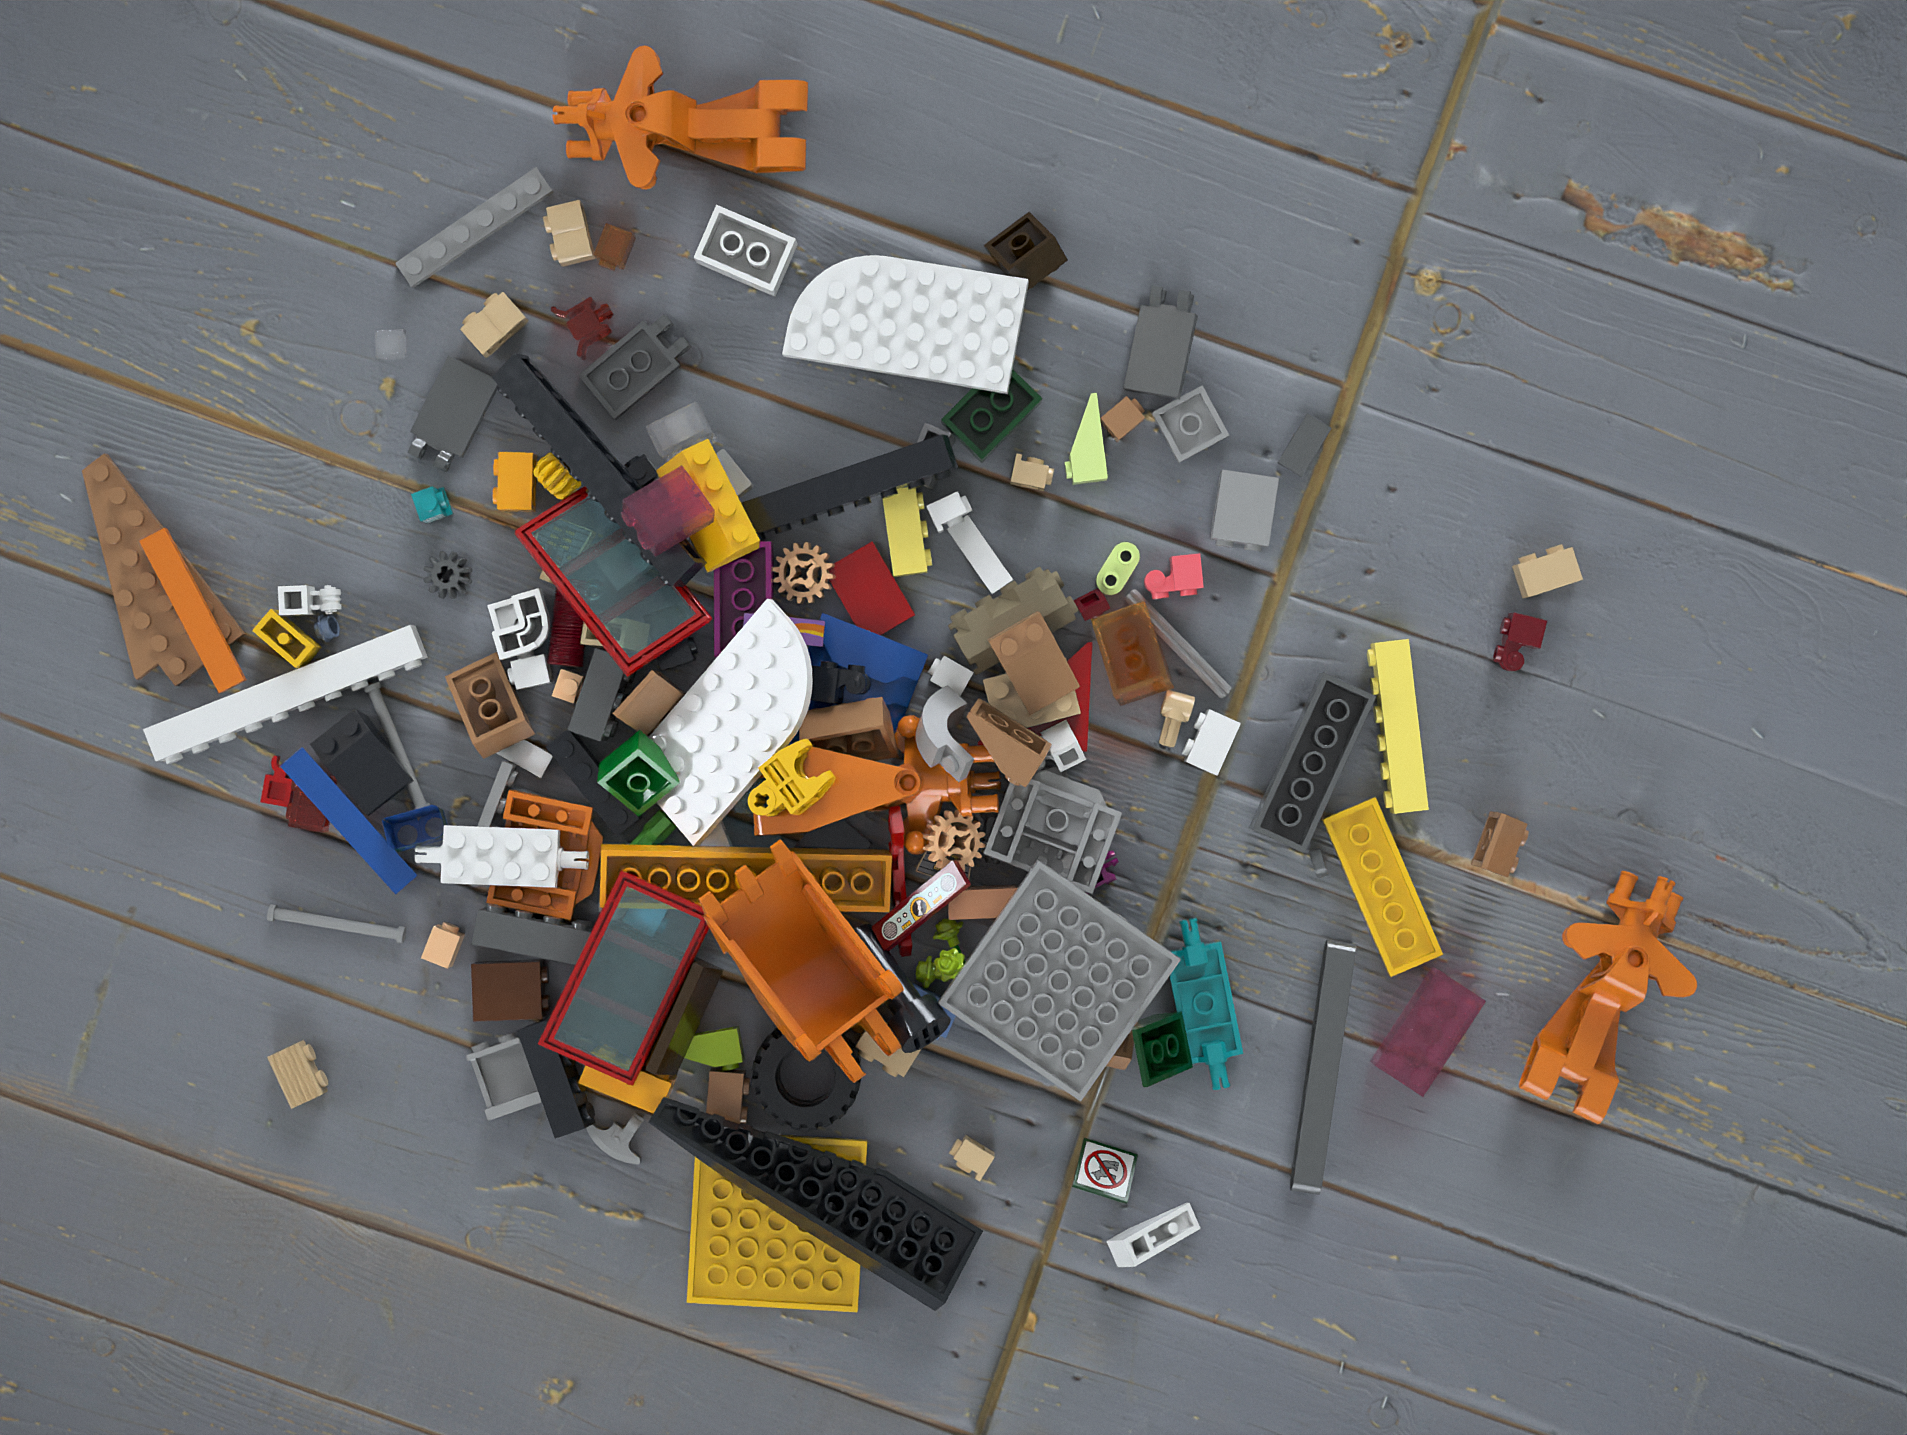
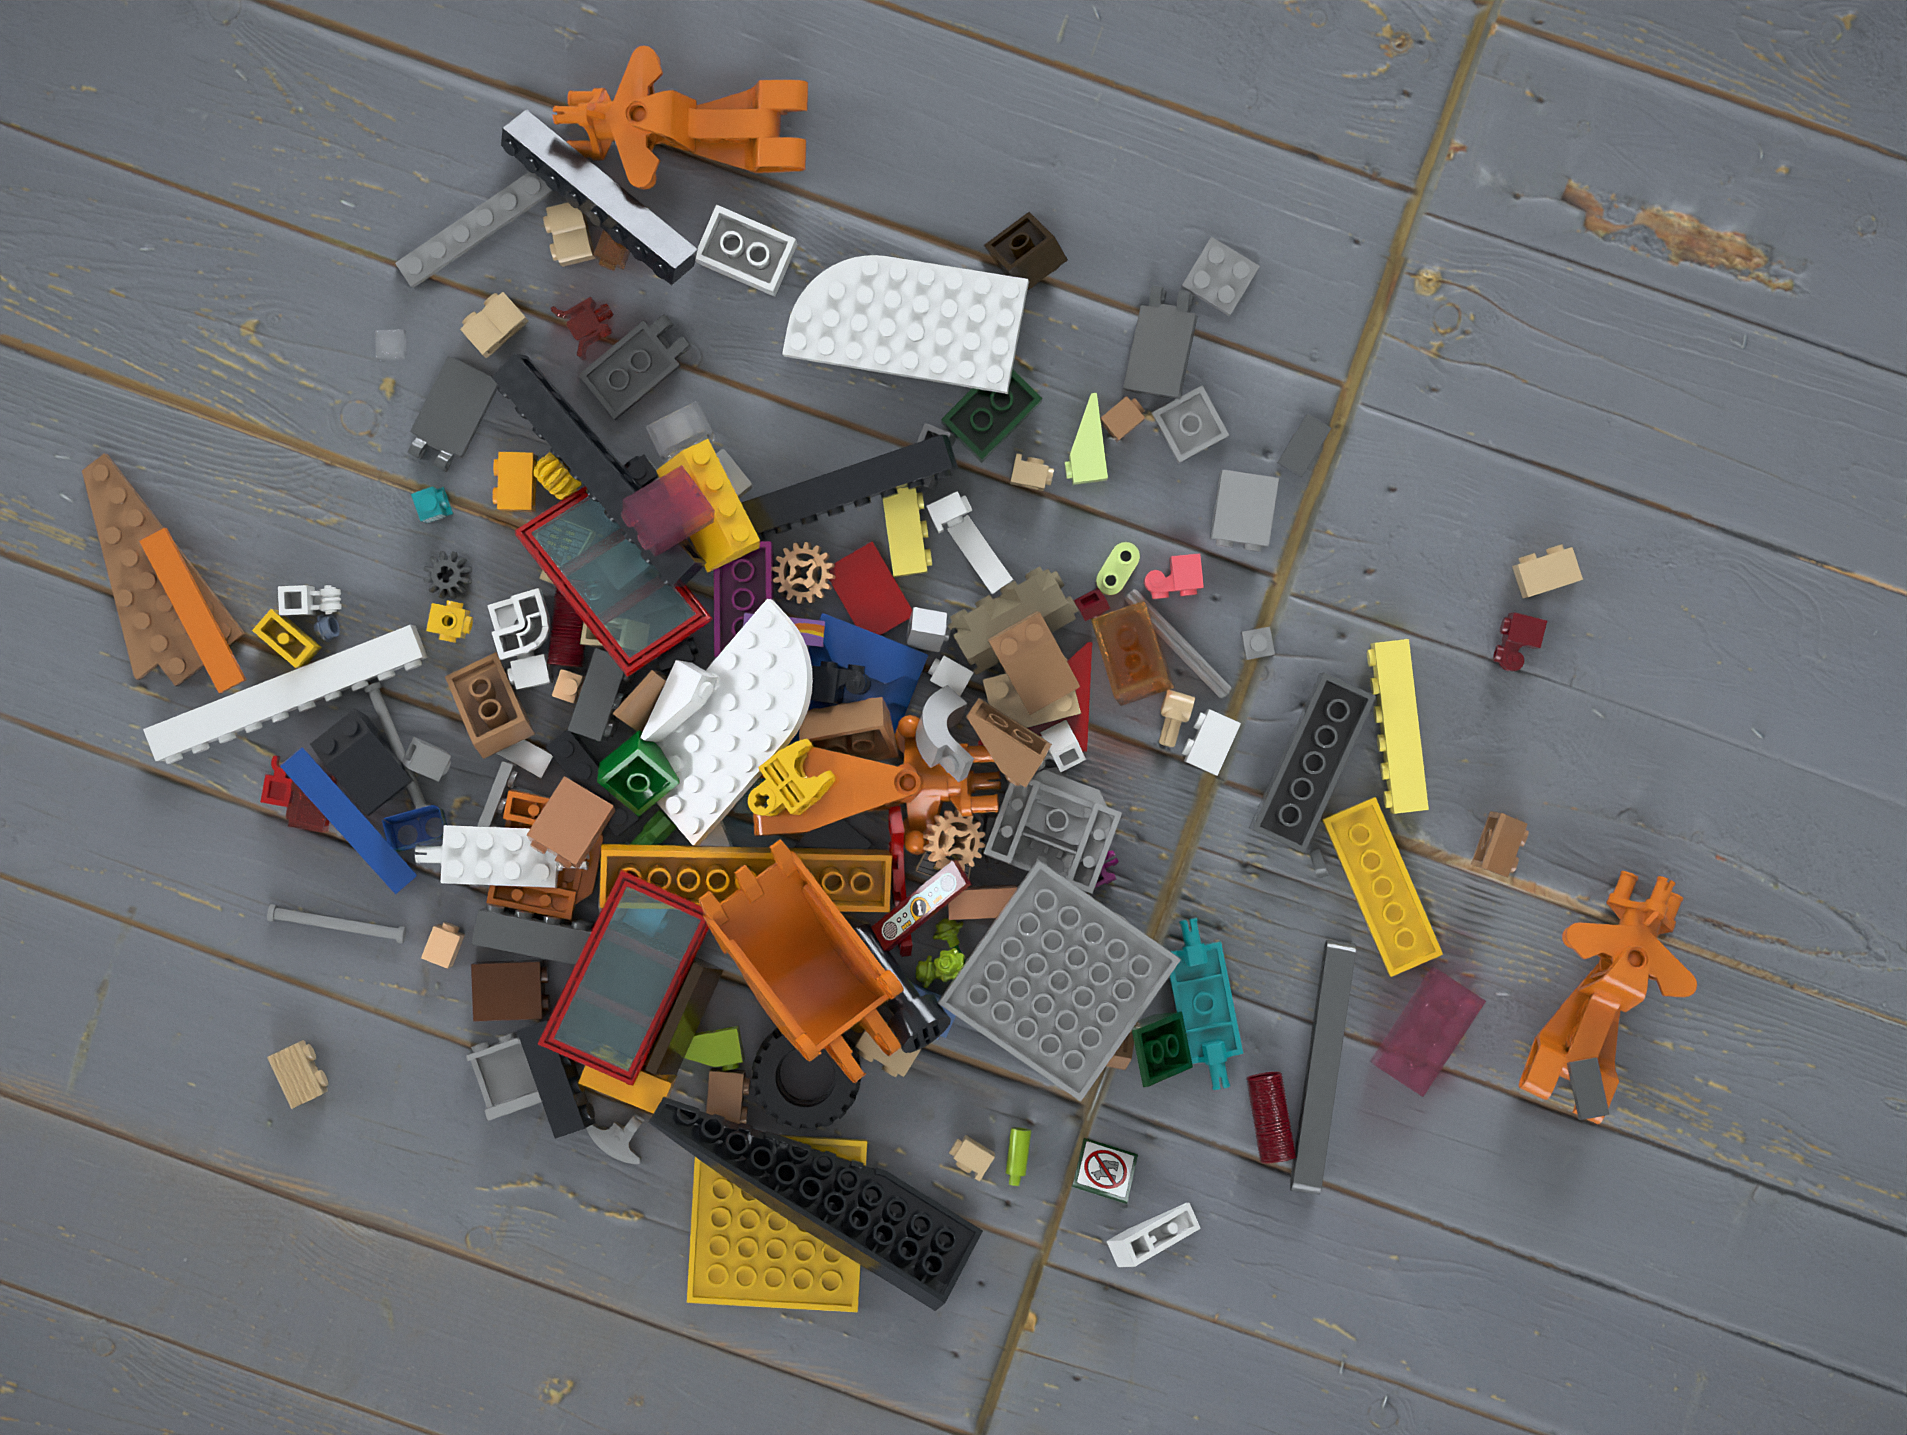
(426, 759): none -> light grey brick
(439, 621): none -> yellow brick
(570, 824): none -> nougat brick
(598, 197): none -> brick
(680, 698): none -> white slope
(927, 629): none -> light grey brick
(1017, 1154): none -> lime cylinder
(1220, 276): none -> light grey plate
(1257, 643): none -> light grey plate
(1269, 1107): none -> dark red piece
(1588, 1088): none -> dark grey tile

